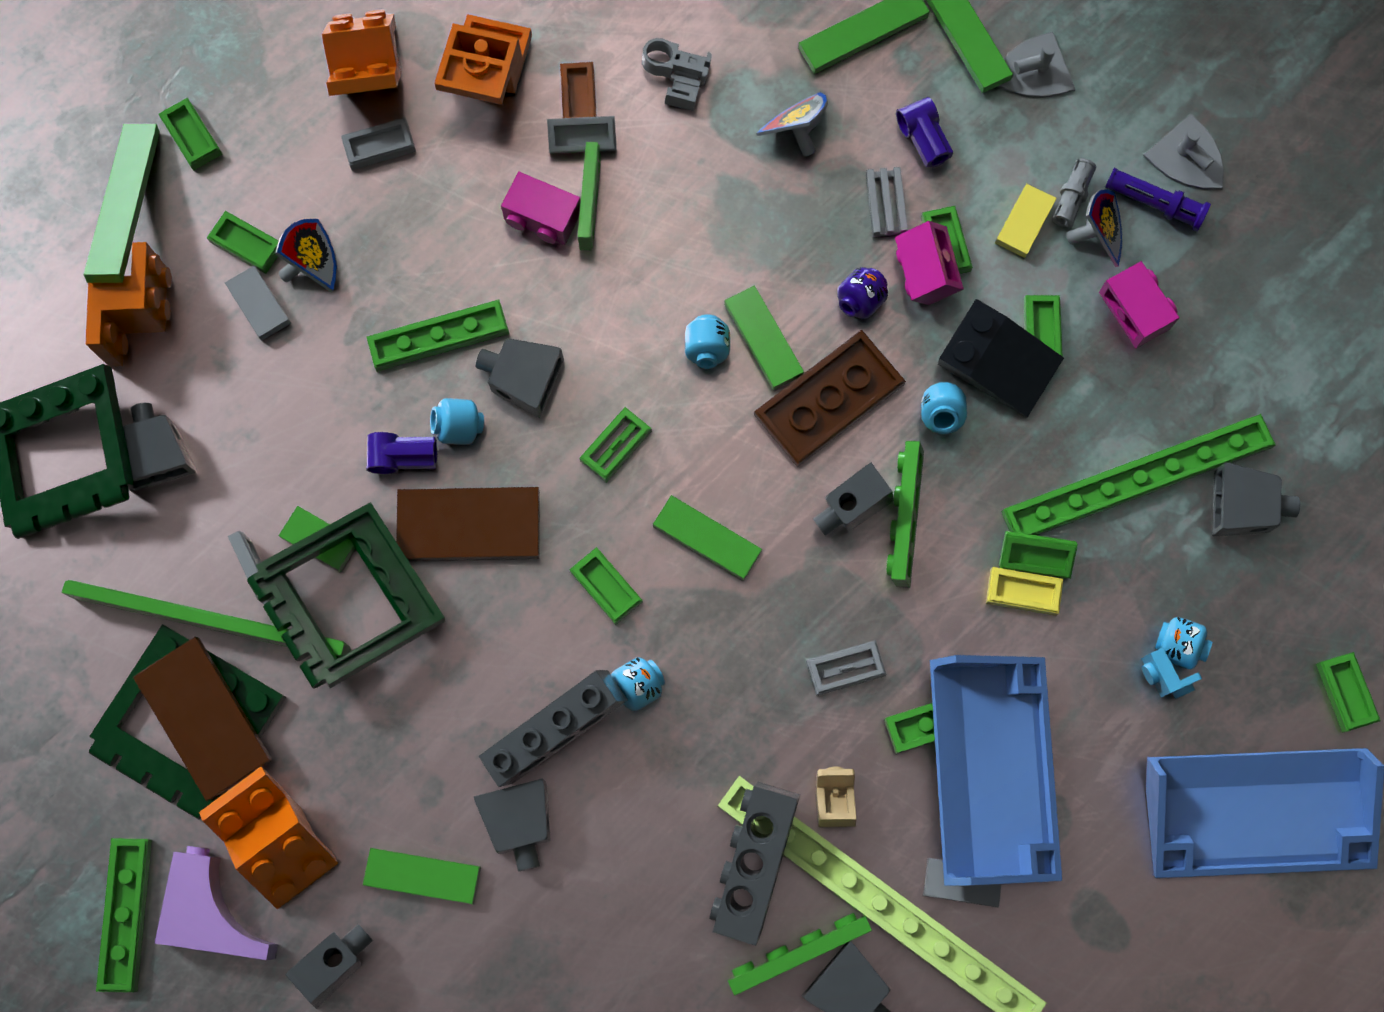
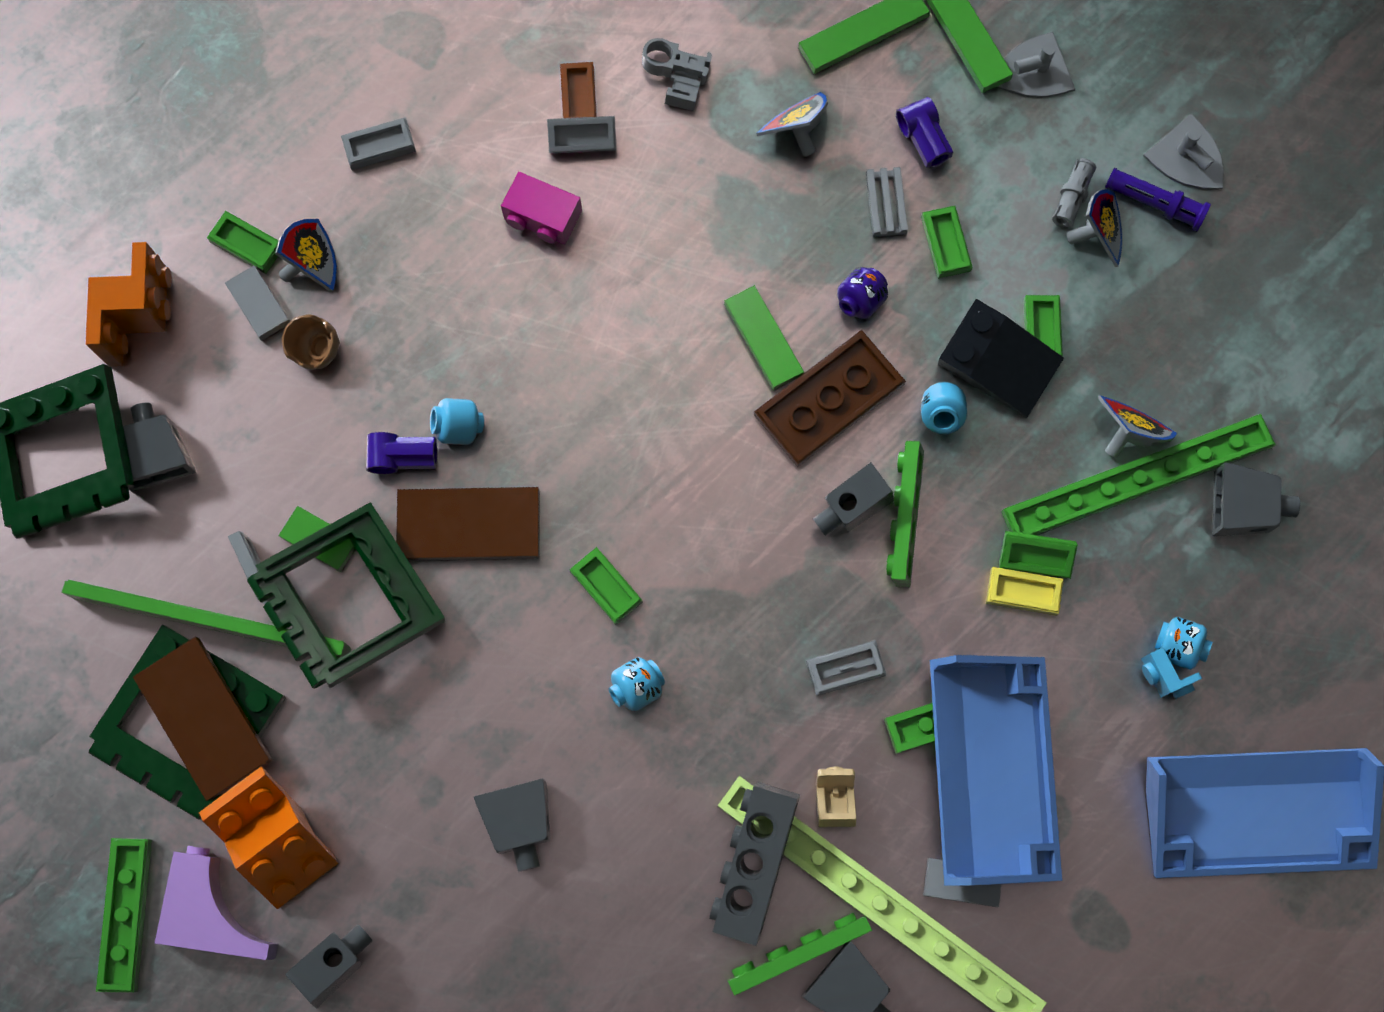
(121, 204): tile -> none
(190, 134): bright green tile -> none
(310, 342): none -> medium nougat hair
(361, 53): orange bracket -> none
(421, 876): bright green tile -> none
(437, 335): bright green tile -> none
(483, 59): orange bracket -> none
(522, 373): dark grey torso -> none
(553, 728): dark grey brick -> none
(589, 196): bright green tile -> none
(596, 467): bright green tile -> none
(707, 340): medium azure head -> none
(707, 537): bright green tile -> none
(928, 263): dark pink brick -> none
(1025, 220): light yellow tile -> none
(1134, 427): none -> shield
(1139, 304): dark pink brick -> none
(1348, 692): bright green tile -> none

